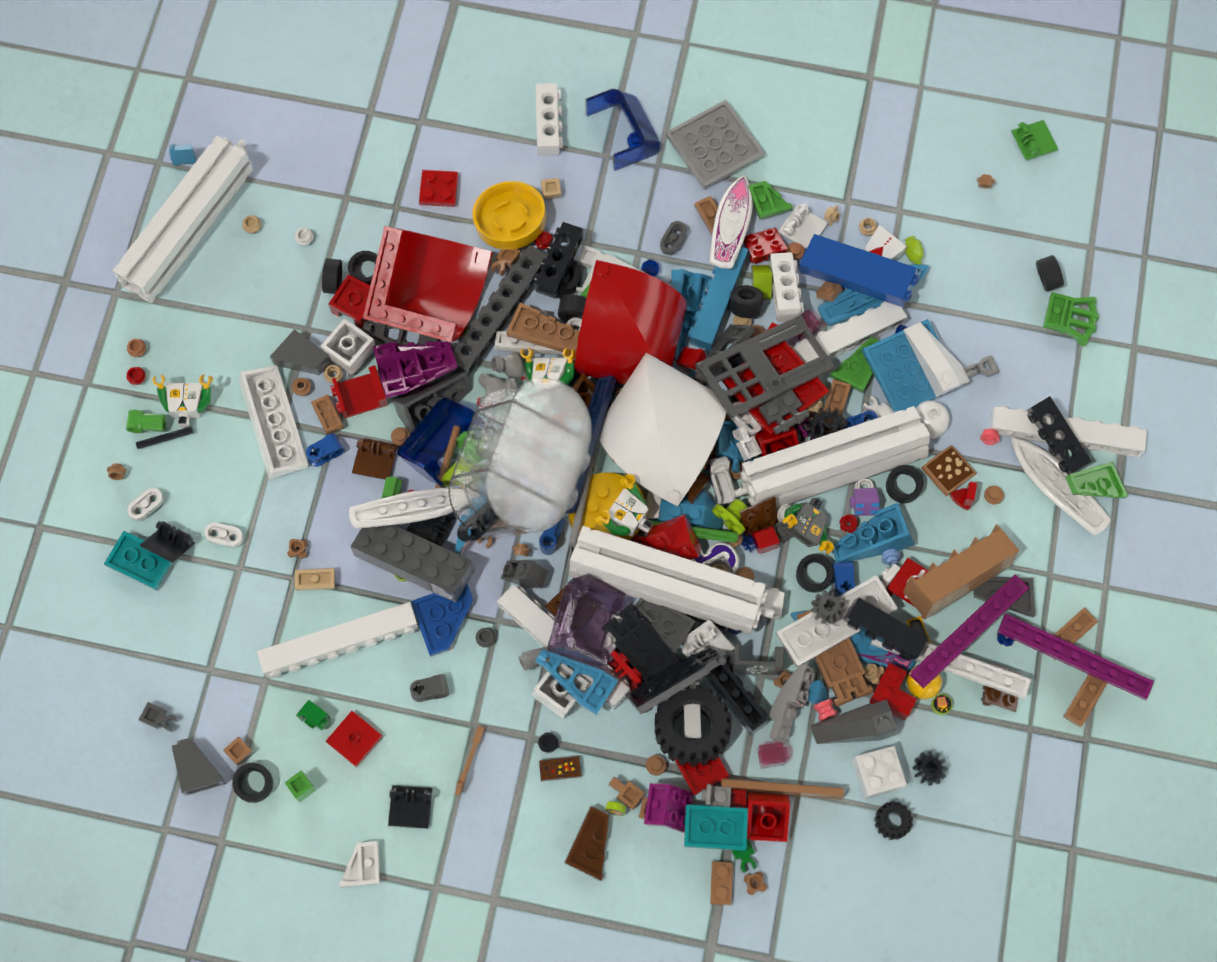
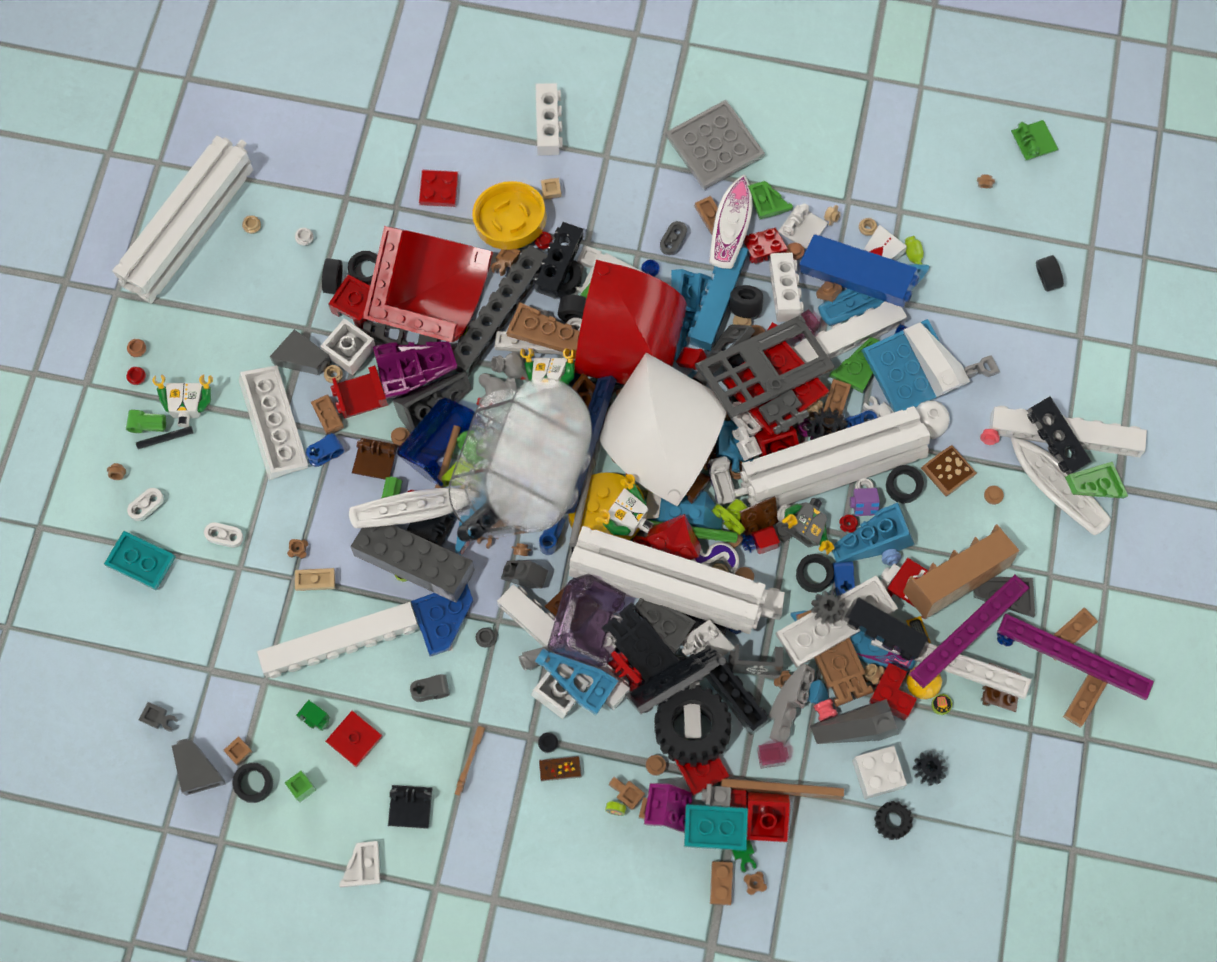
(168, 542): black hinge -> none
(182, 154): dark azure tile -> none
(301, 391): medium nougat plate -> none
(589, 845): reddish brown wing -> none
(643, 141): clear blue windscreen -> none
(762, 279): lime slope -> none
(965, 496): red tile -> none
(1059, 316): bright green plate -> none

